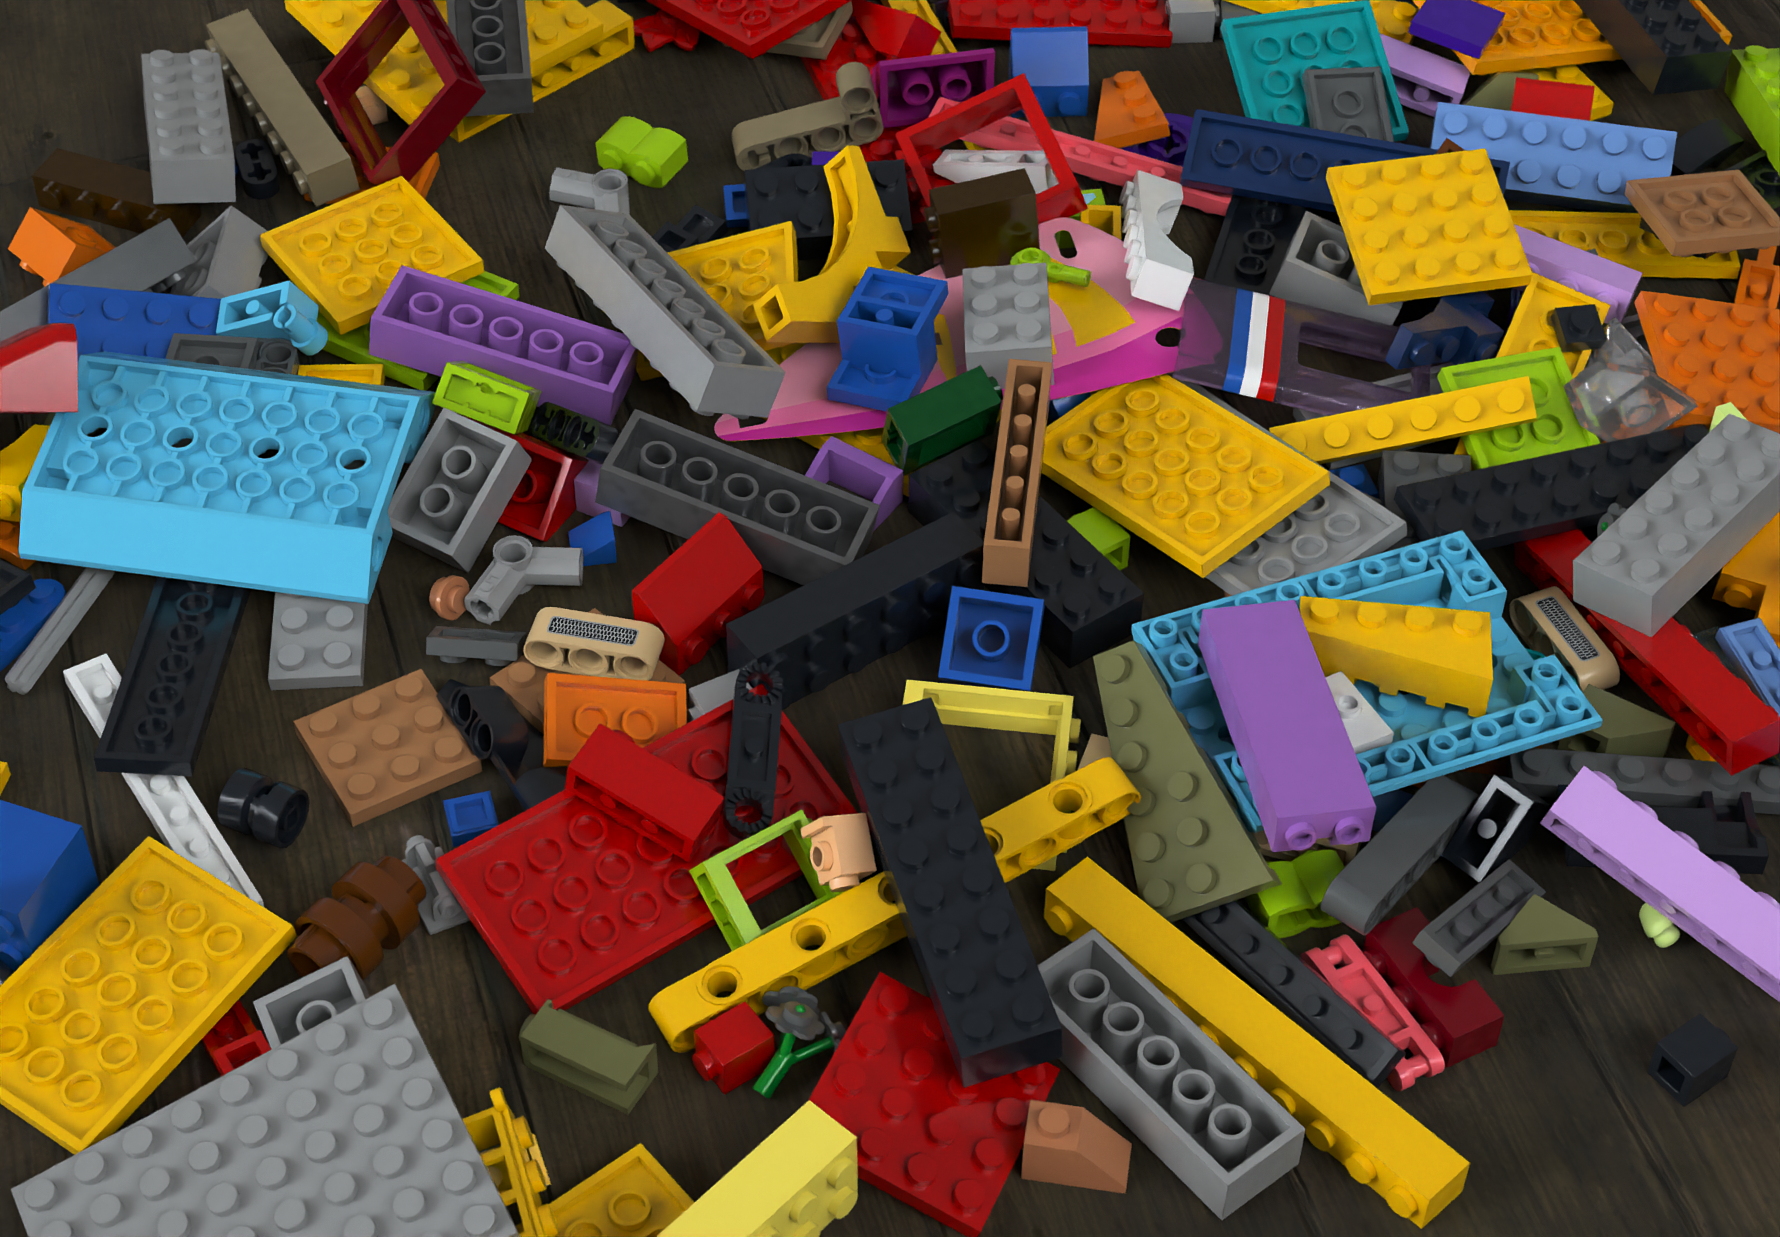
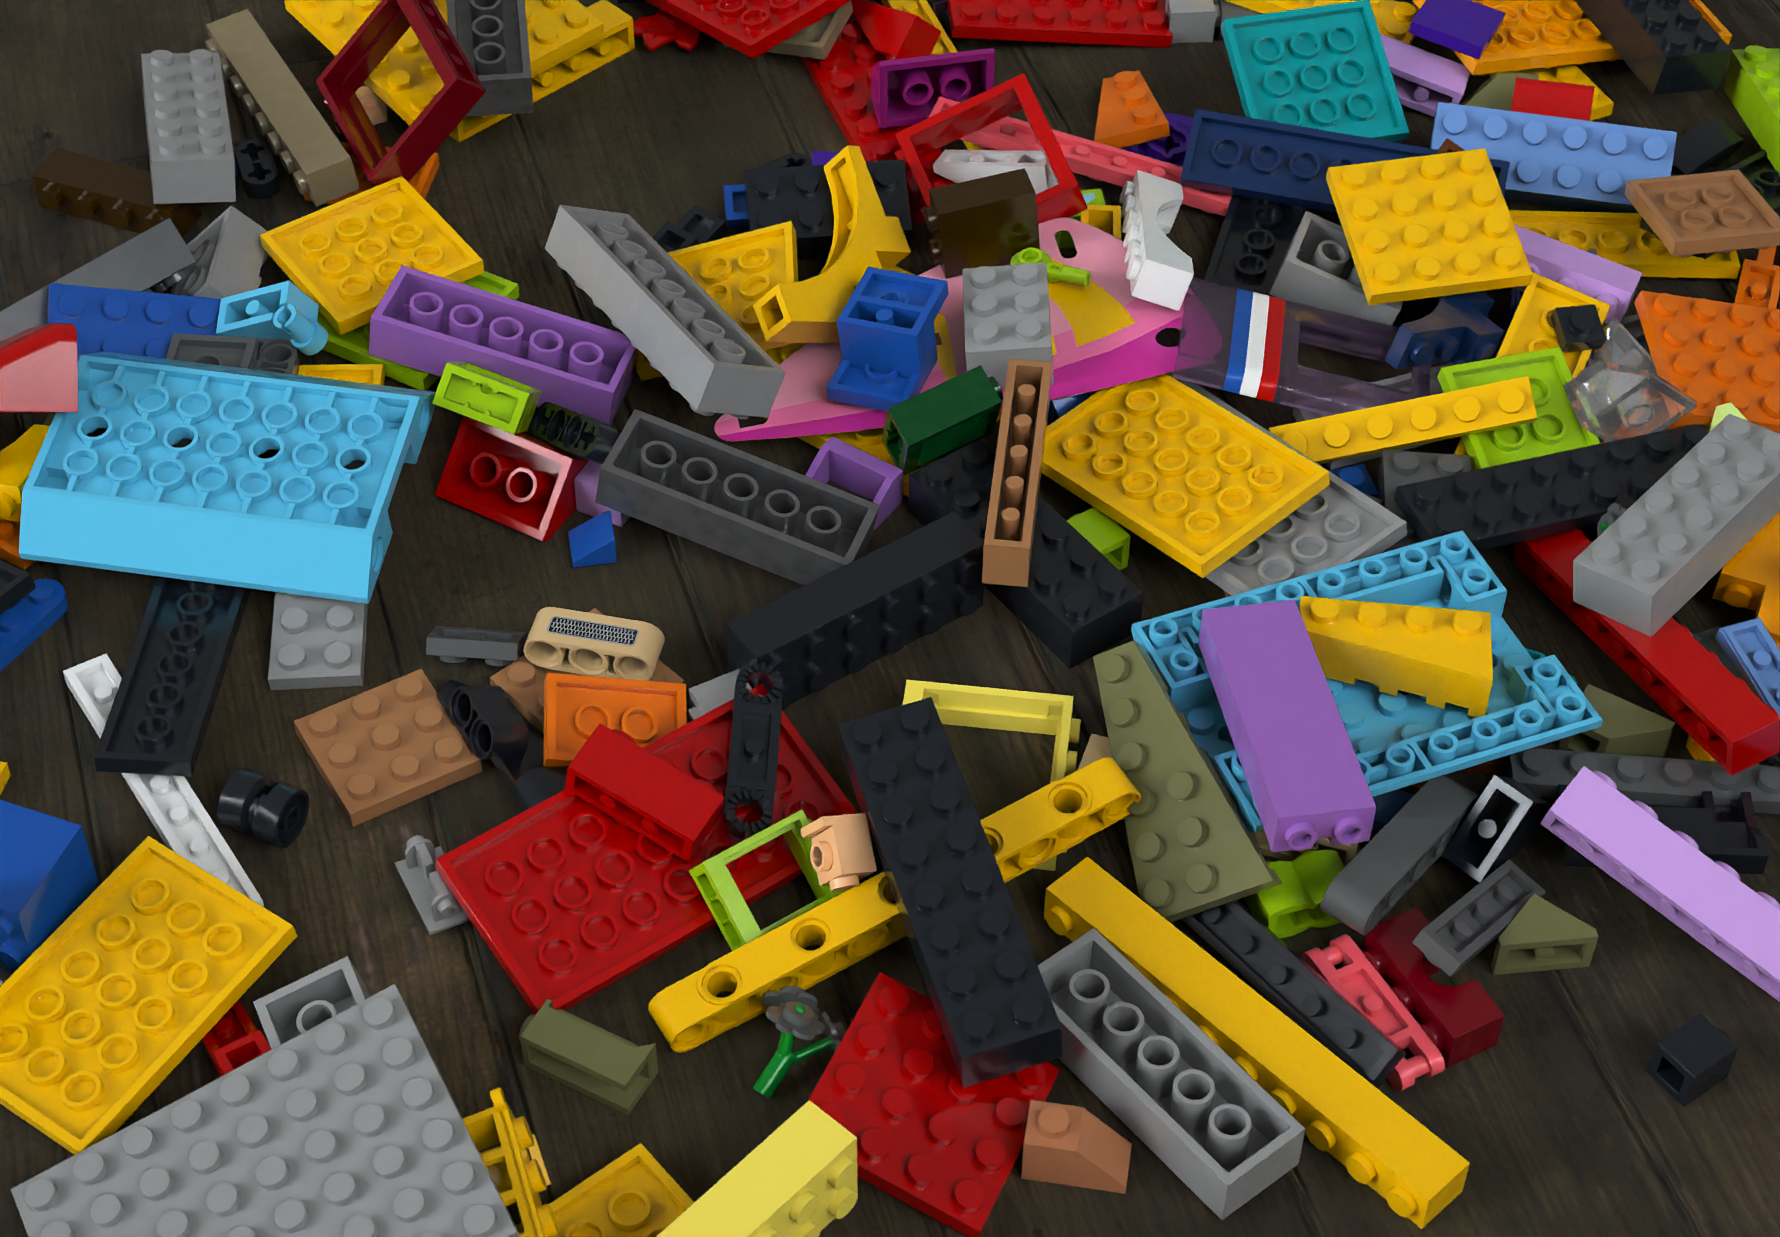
(55, 245): orange slope -> none
(57, 629): light grey axle -> none
(369, 911): reddish brown piece -> none
(448, 596): nougat plate -> none
(456, 489): light grey brick -> none
(470, 816): blue tile -> none
(516, 571): light grey piece -> none
(601, 191): light grey piece -> none
(642, 151): lime brick -> none
(699, 592): red slope -> none
(733, 1048): red brick -> none
(818, 126): dark tan beam -> none
(991, 639): blue brick -> none
(1054, 66): blue slope -> none
(1348, 101): dark grey tile -> none
(1360, 720): white plate -> none
(1556, 628): tan beam -> none
(1658, 926): yellowish green arm -> none

